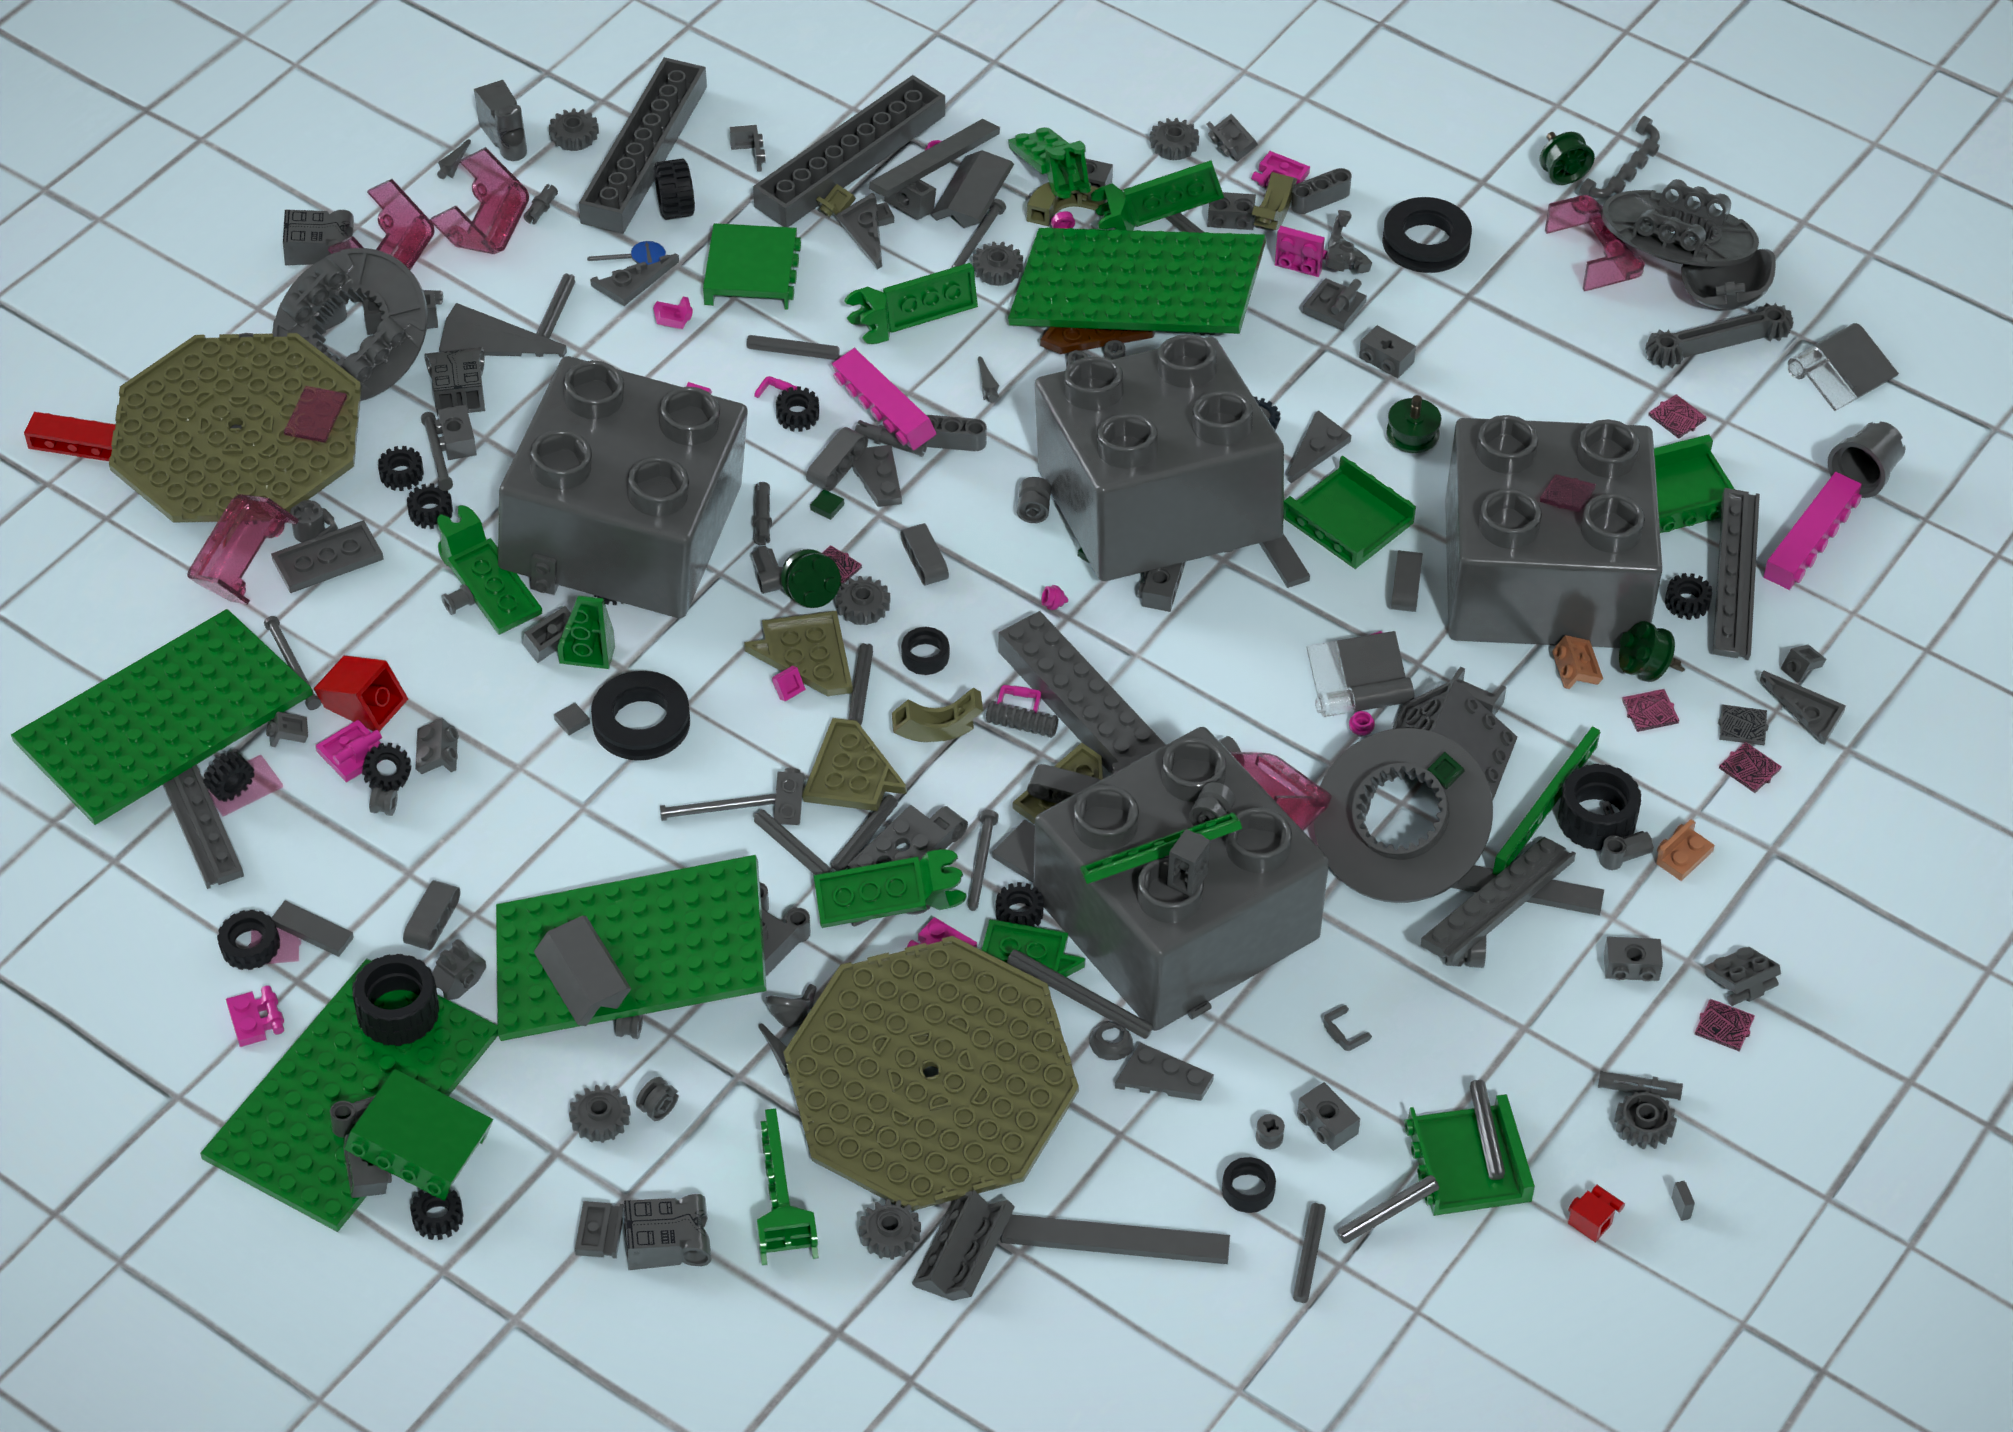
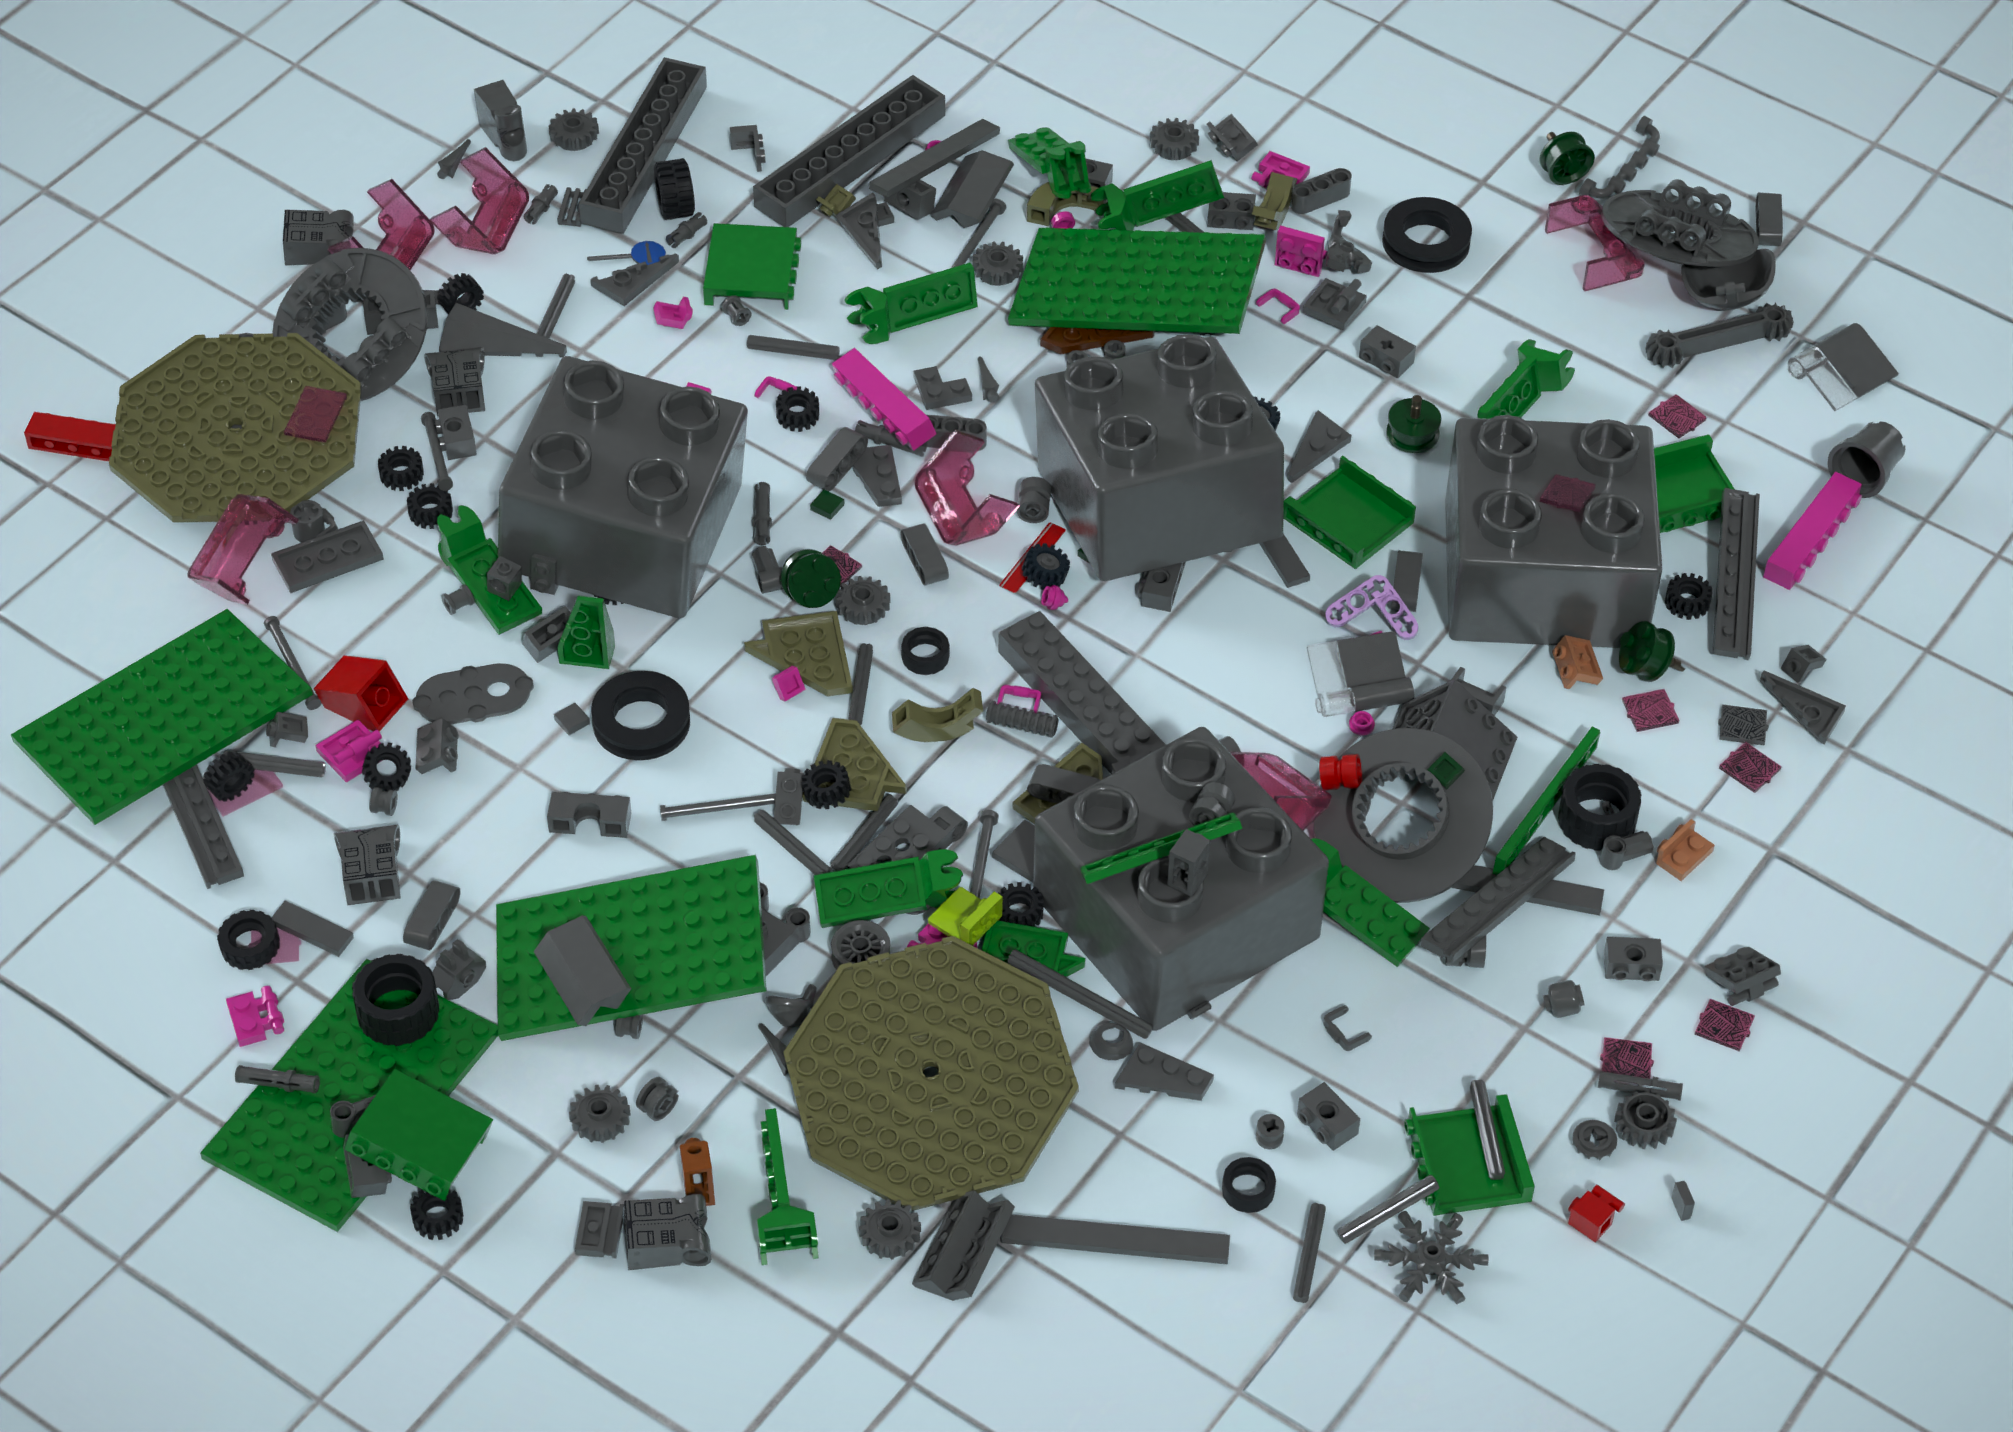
(284, 765): none -> dark grey axle
(287, 1080): none -> dark grey pin
(369, 863): none -> dark grey piece
(456, 287): none -> black tyre
(465, 696): none -> dark grey piece
(504, 578): none -> dark grey brick
(563, 210): none -> dark grey tile
(569, 809): none -> dark grey arch
(686, 230): none -> dark grey pin
(696, 1160): none -> dark orange torso
(736, 311): none -> dark grey bush
(828, 795): none -> black tyre
(855, 937): none -> dark grey wheel
(939, 393): none -> dark grey plate
(947, 499): none -> clear pink windscreen
(967, 915): none -> lime bracket
(1015, 577): none -> red sticker
(1045, 566): none -> black wheel
(1283, 298): none -> dark pink piece
(1337, 772): none -> red wheel
(1368, 911): none -> green hinge
(1380, 599): none -> lavender beam
(1431, 1257): none -> dark grey piece
(1536, 373): none -> green hinge
(1564, 998): none -> dark grey head
(1602, 1133): none -> dark grey gear
(1627, 1057): none -> clear pink piece
(1769, 218): none -> dark grey beam

